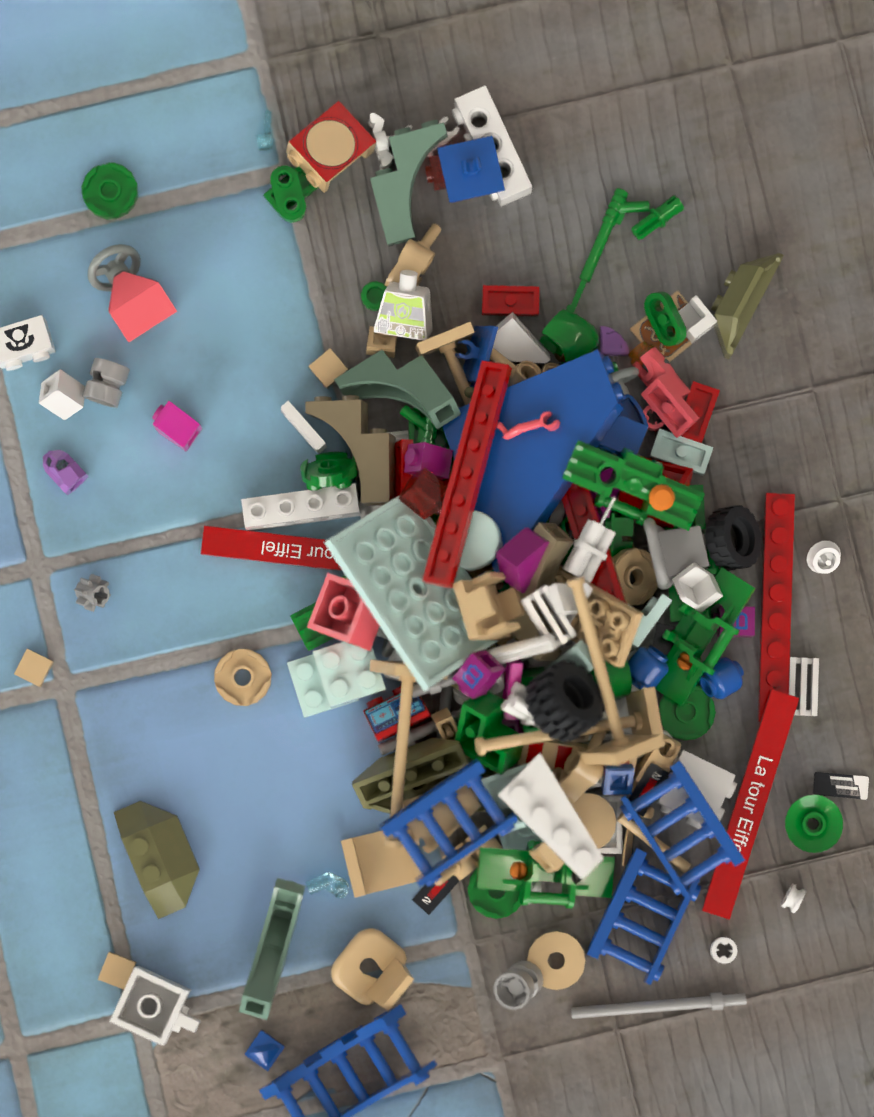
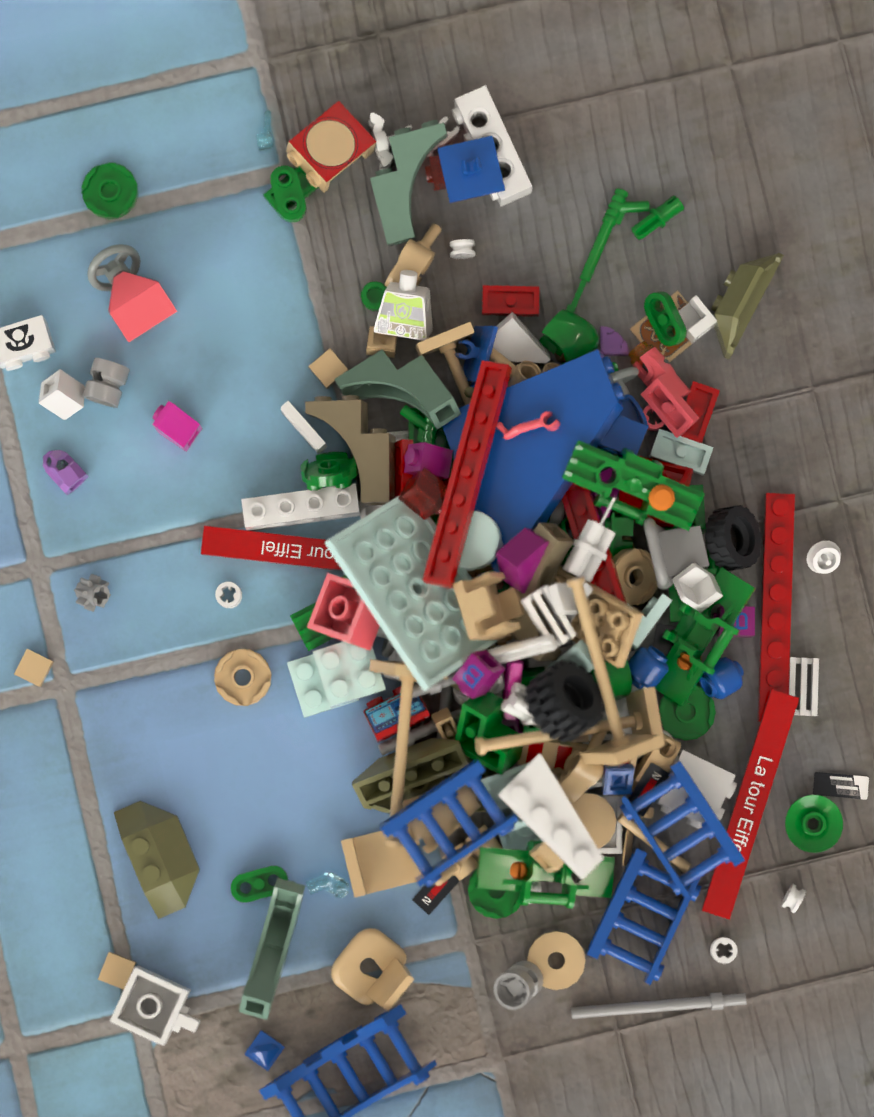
(237, 596): none -> white bush
(259, 883): none -> green plate
(462, 249): none -> white bush

